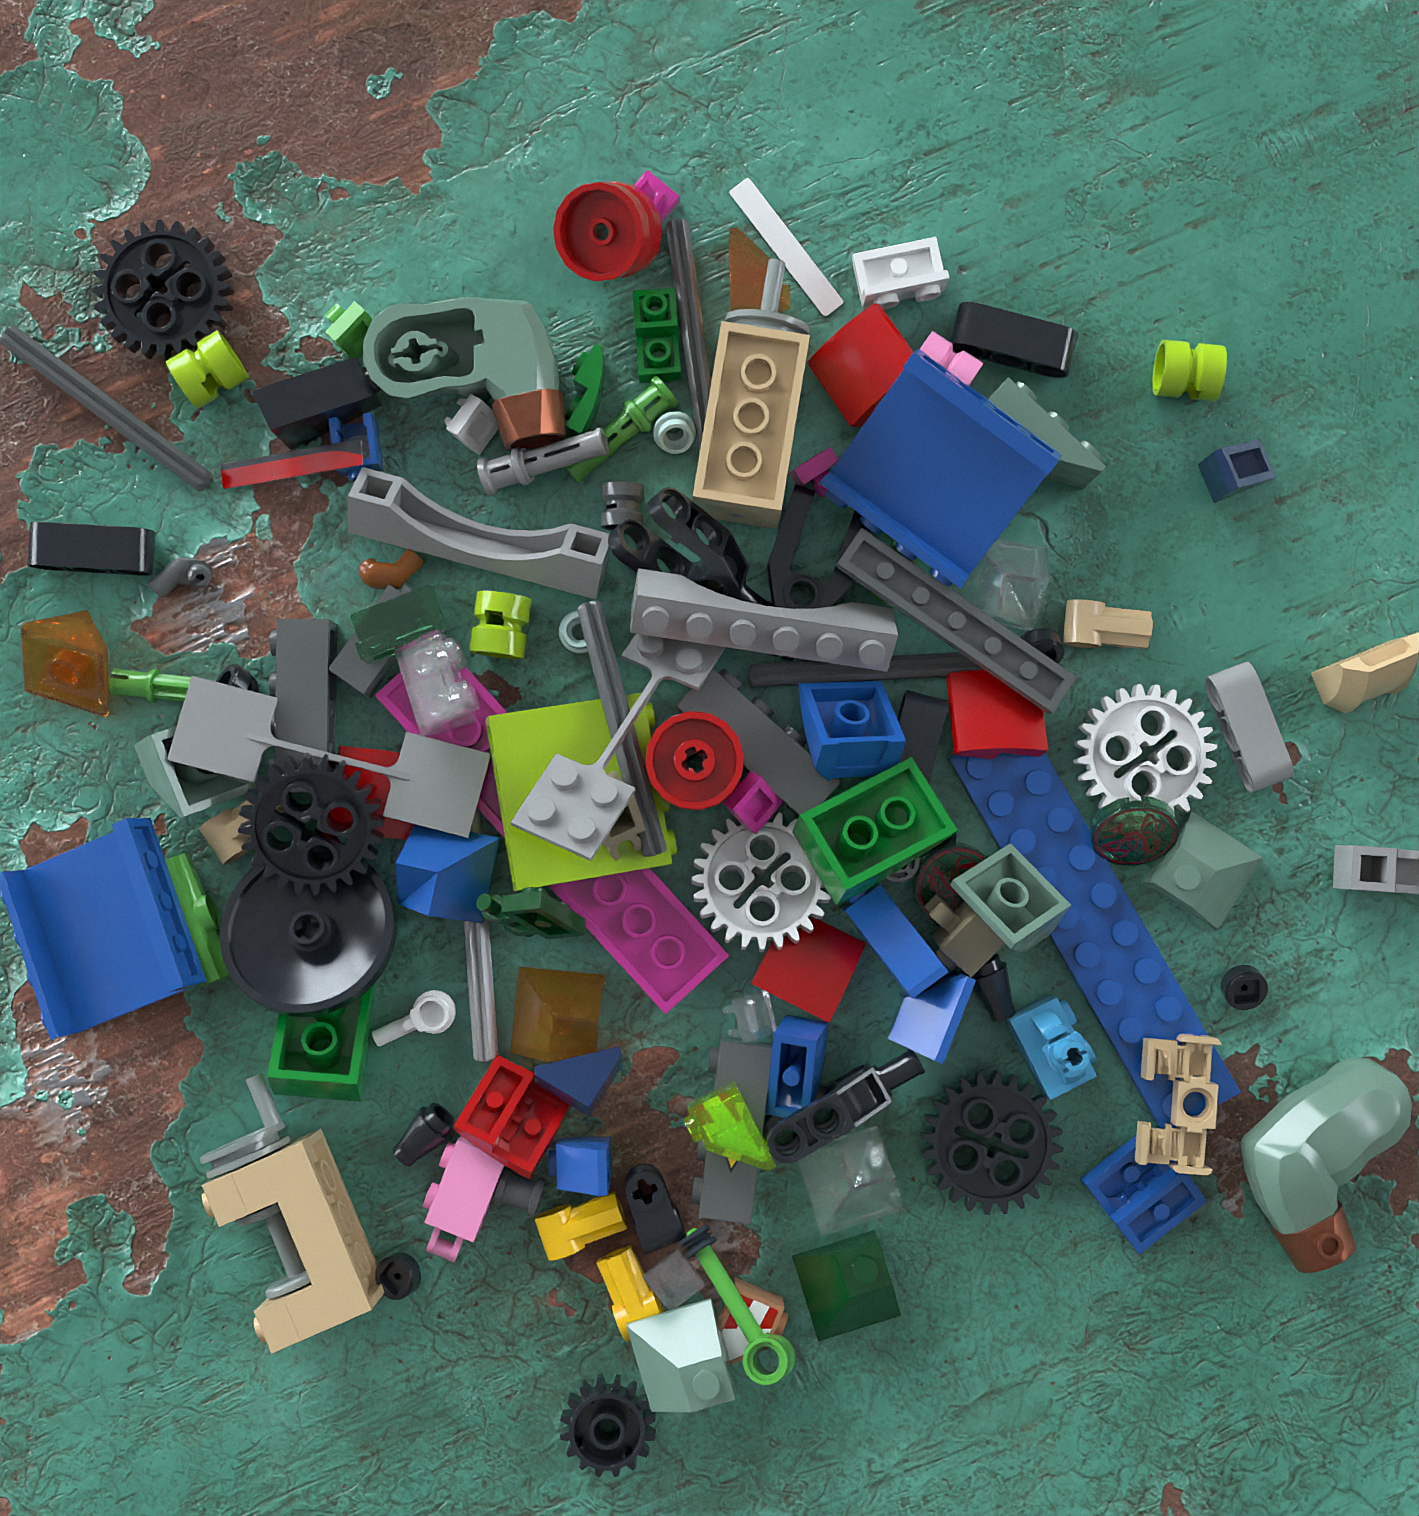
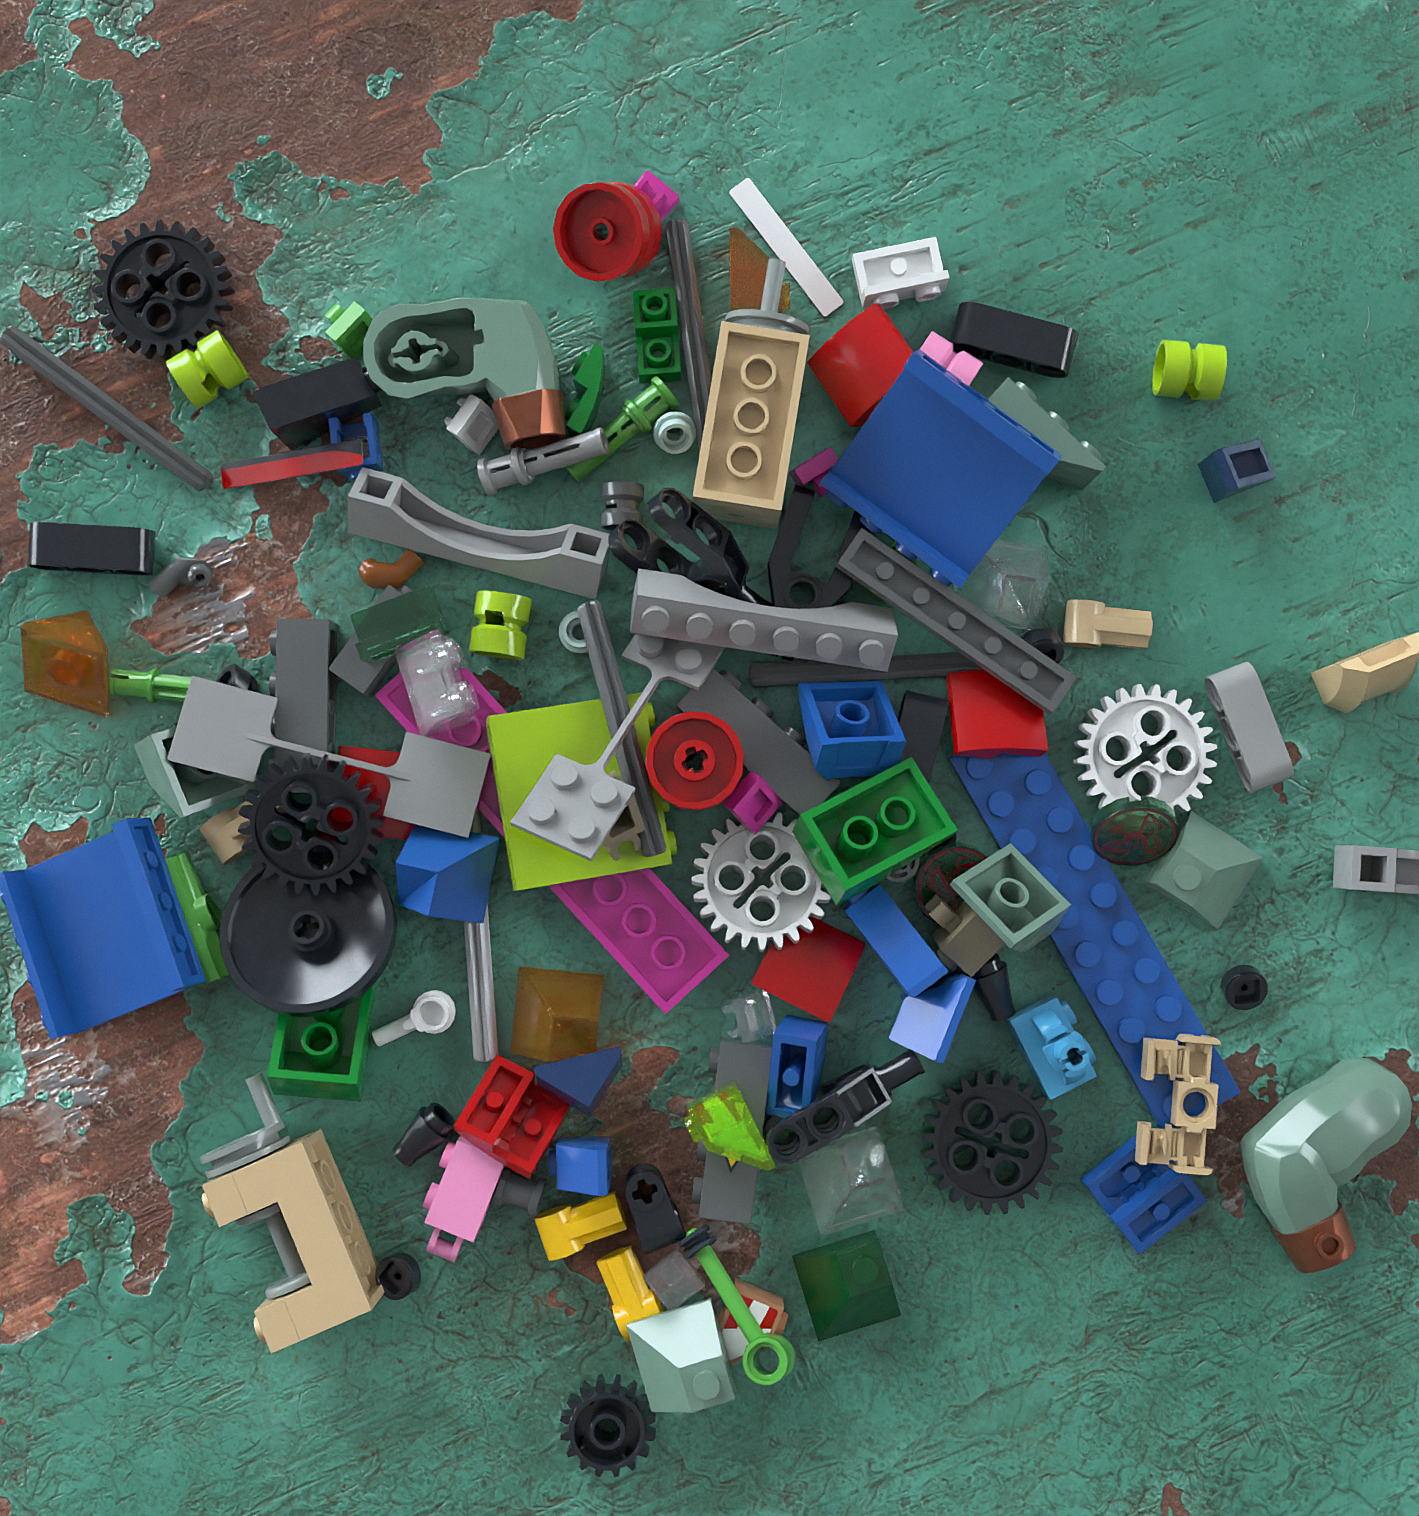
(532, 914): dark green plate -> none

